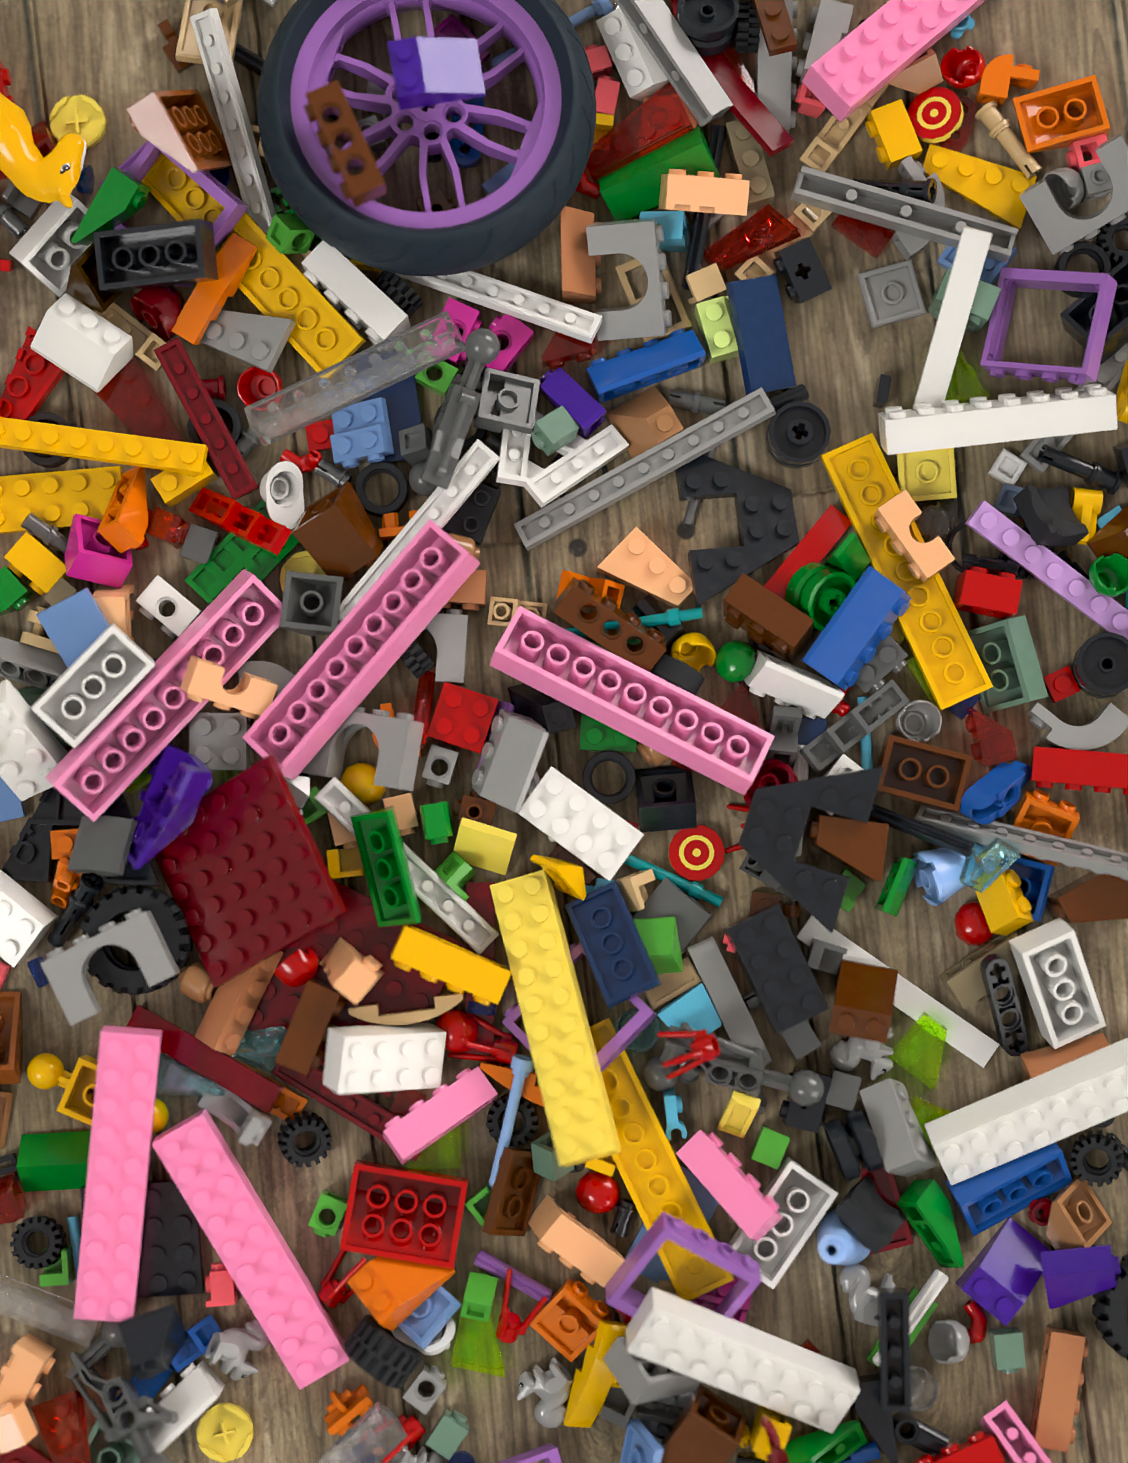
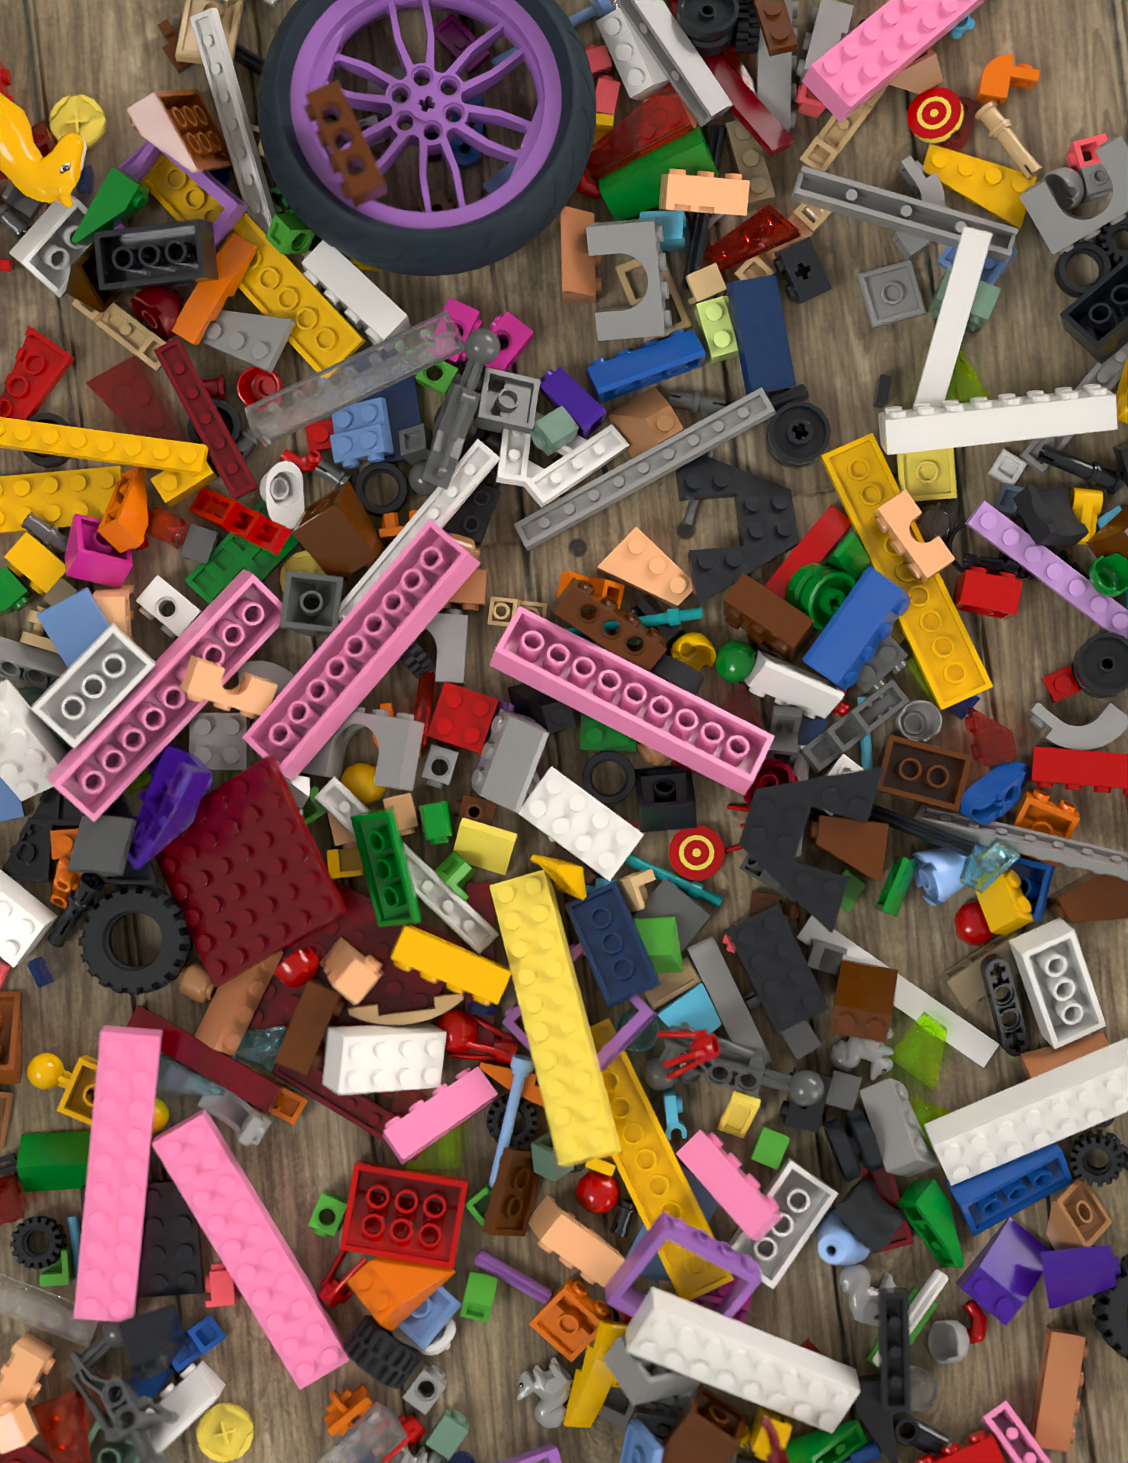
(68, 968): light grey arch -> none
(82, 343): white slope -> none
(233, 1347): light grey animal -> none
(313, 1151): black tyre -> none
(399, 292): black tyre -> none
(435, 70): slope -> none
(477, 1348): clear neon green wing -> none
(509, 1322): red plant -> none
(516, 302): white tile -> none
(566, 348): clear red slope -> none
(864, 234): clear red plate -> none
(893, 134): yellow brick -> none
(907, 187): black pin -> none
(962, 67): red hair -> none
(1007, 1349): sand green brick -> none
(1010, 663): sand green slope -> none
(1015, 278): medium lavender window -> none
(1035, 1206): dark red plate -> none
(1061, 115): orange slope -> none

